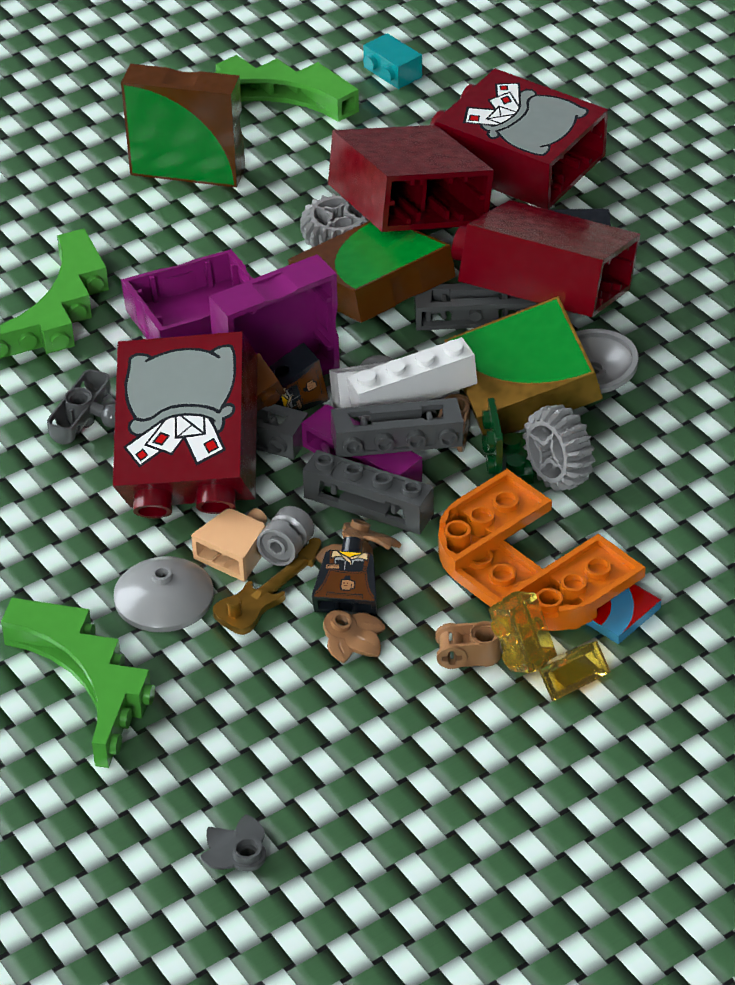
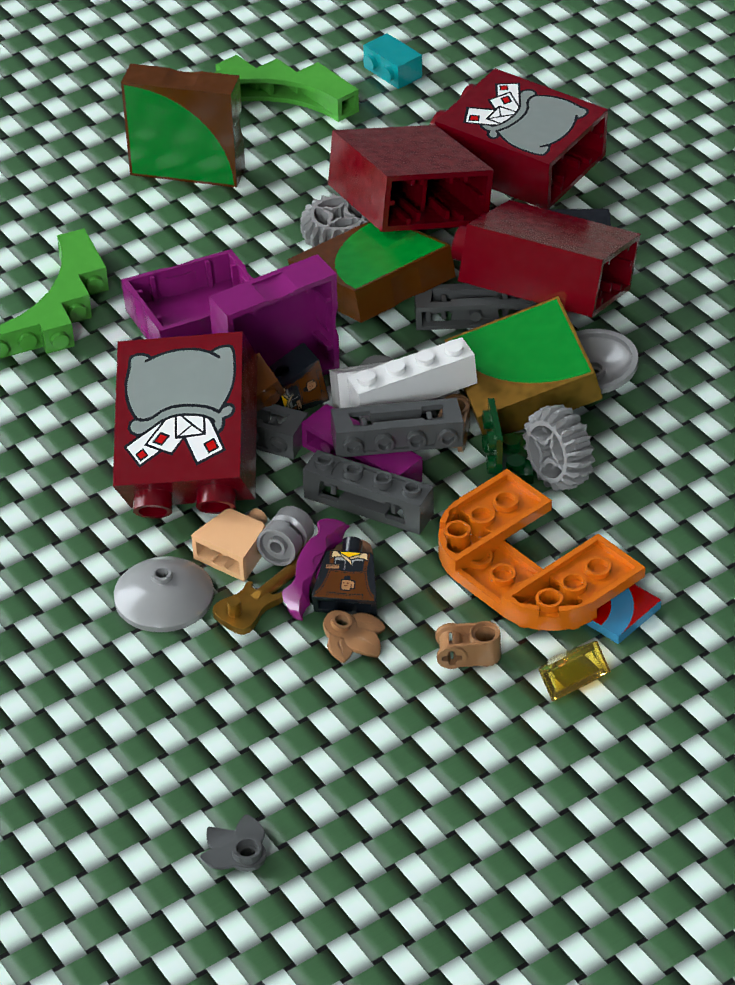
(81, 406): dark grey piece -> none
(95, 661): bright green arch -> none
(298, 593): none -> magenta piece
(362, 530): medium nougat plate -> none
(522, 632): clear yellow brick -> none

